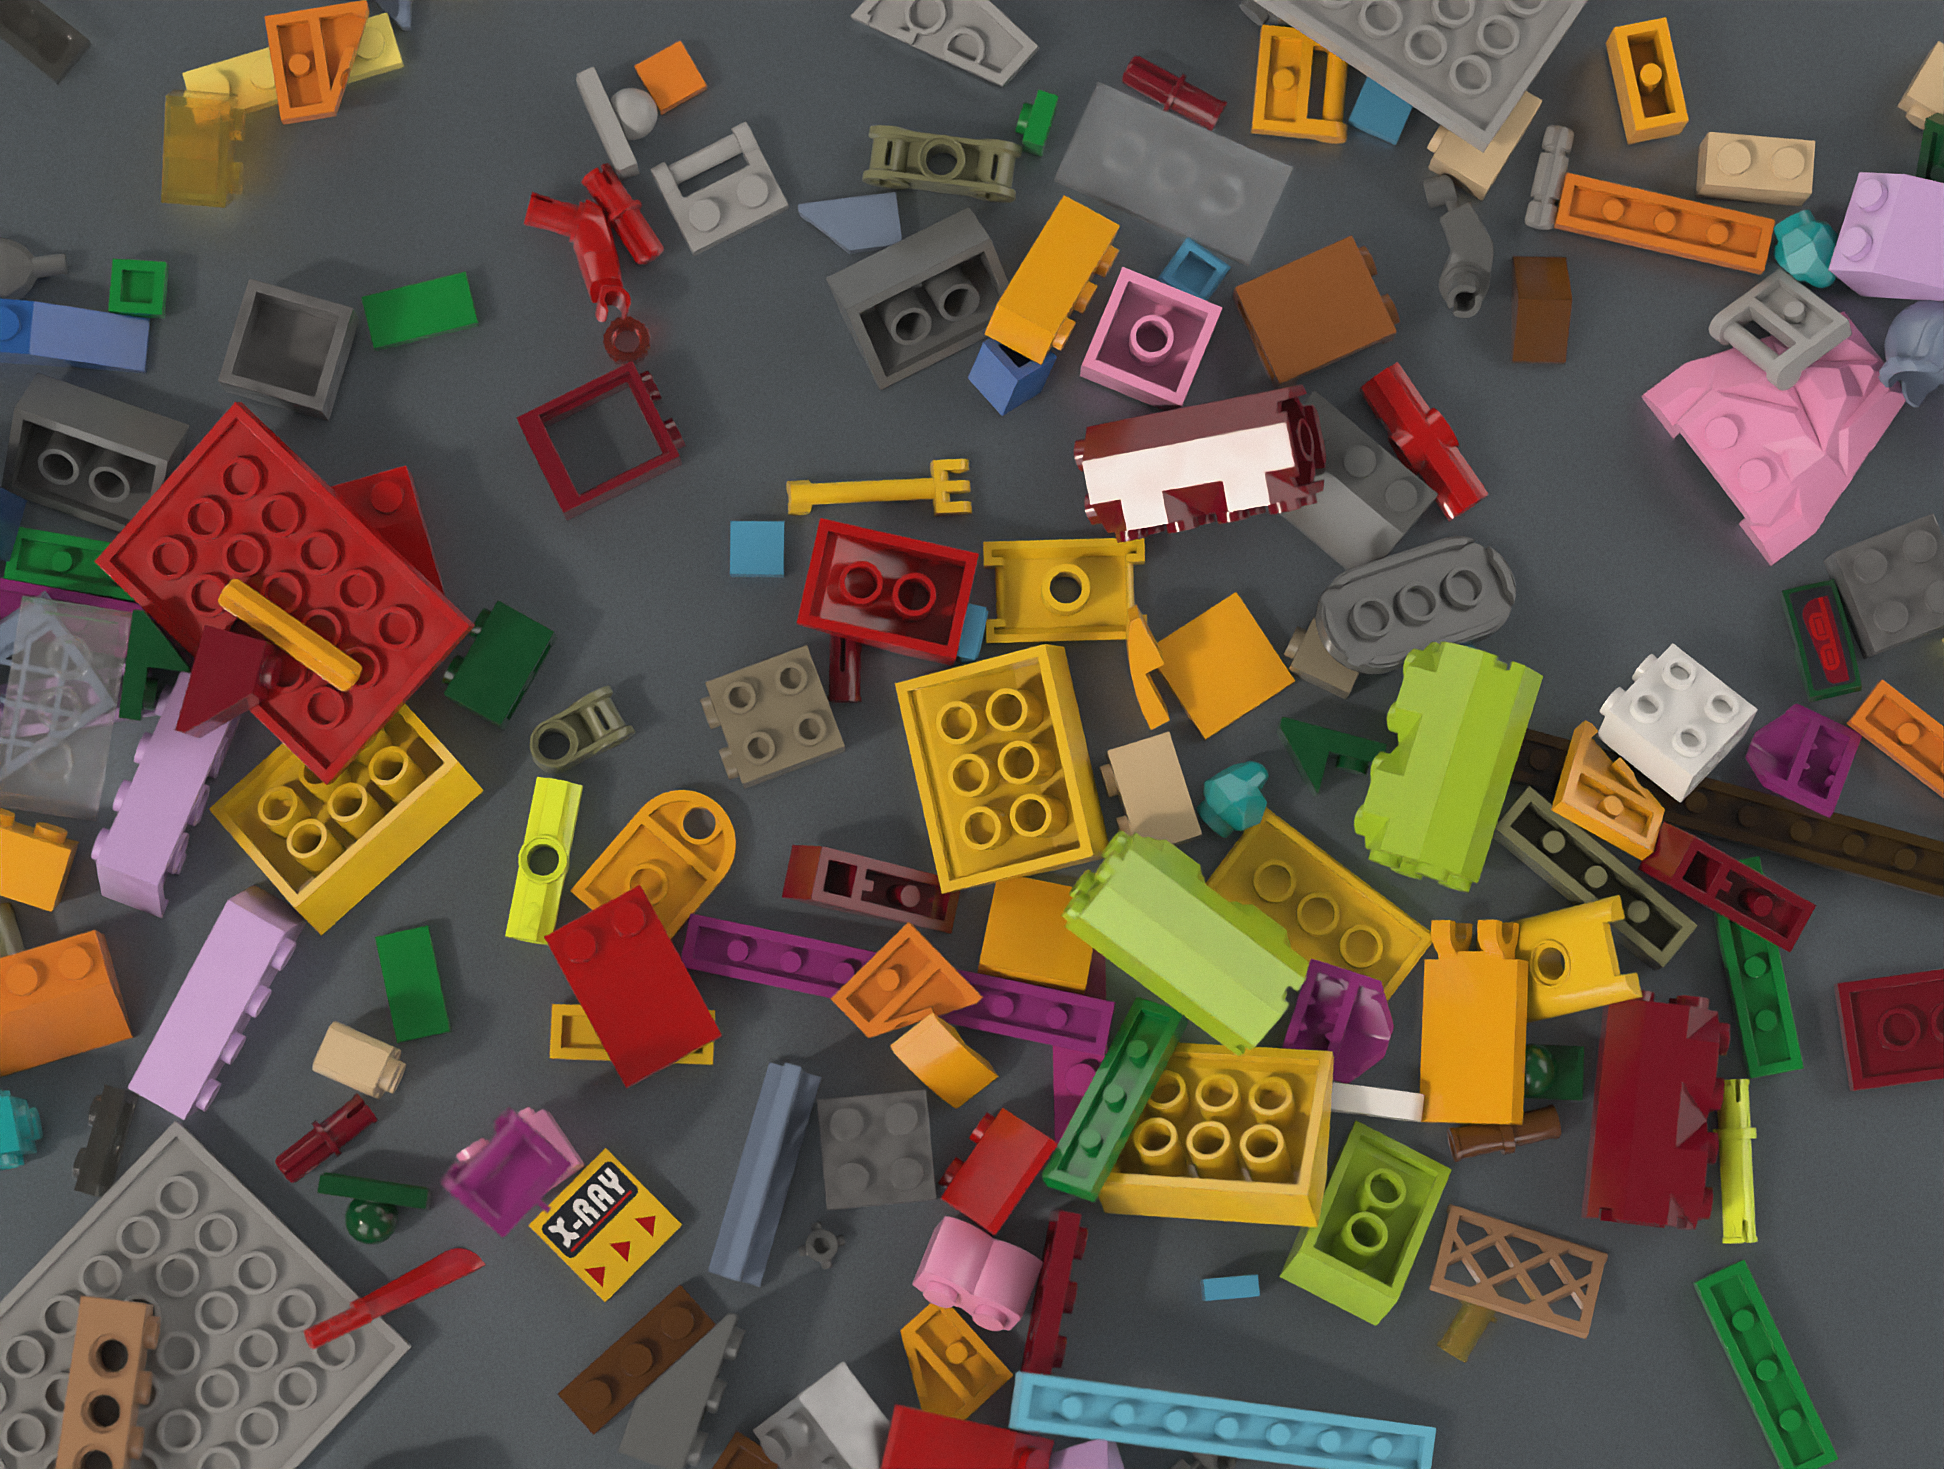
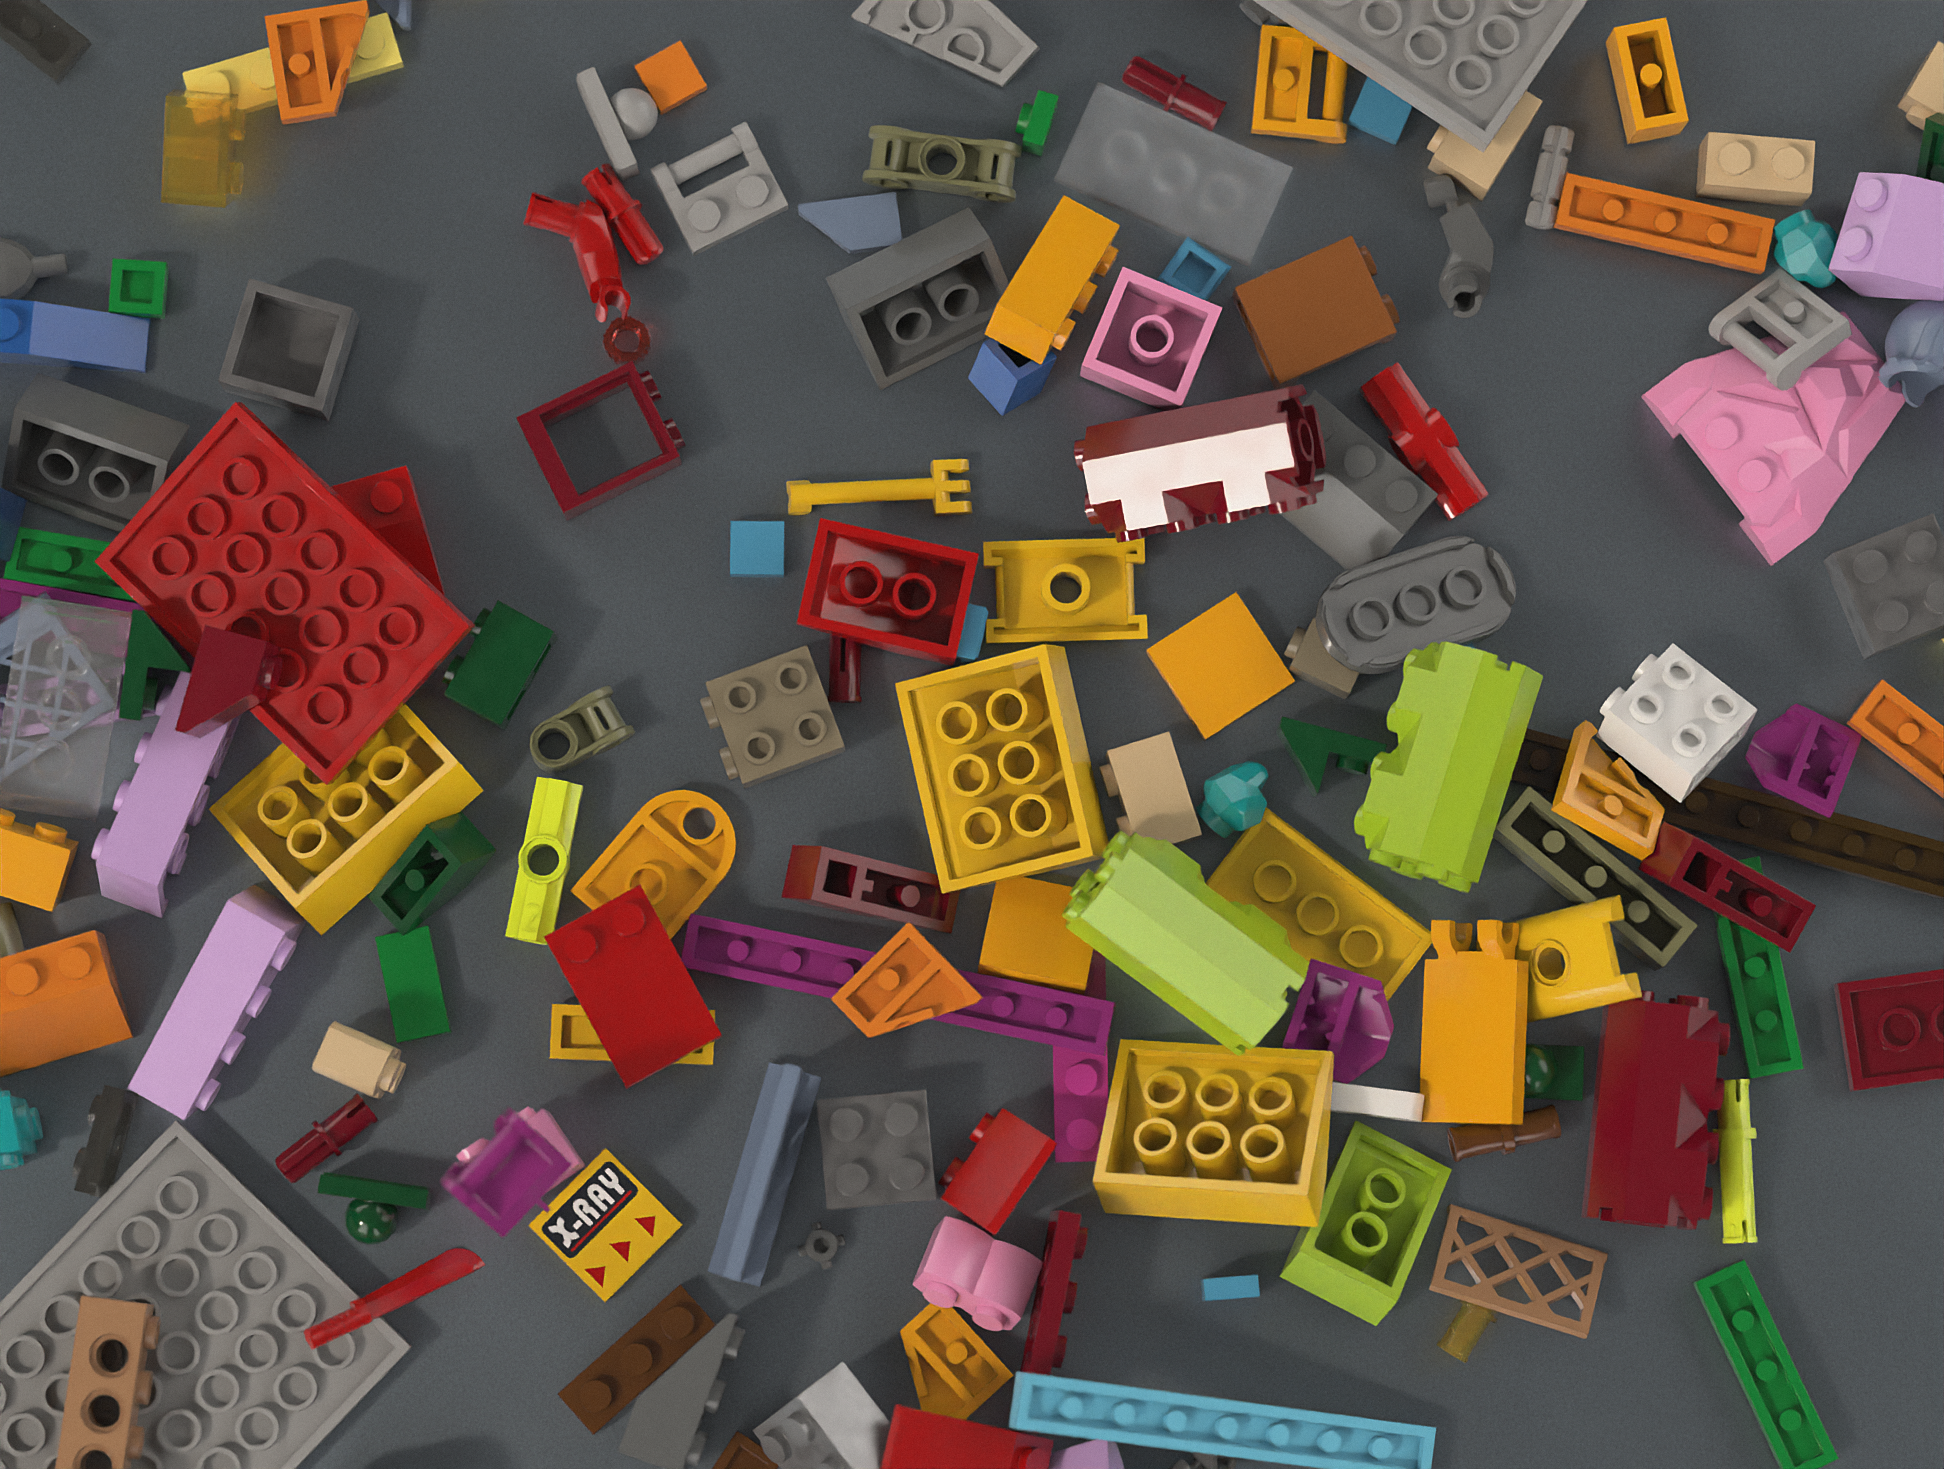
(290, 635): light orange axle -> none
(420, 311): green tile -> none
(431, 871): none -> dark green slope
(944, 1061): light orange slope -> none
(1115, 1099): green plate -> none
(1144, 657): light orange slope -> none
(1540, 309): reddish brown slope -> none
(1821, 640): slope -> none

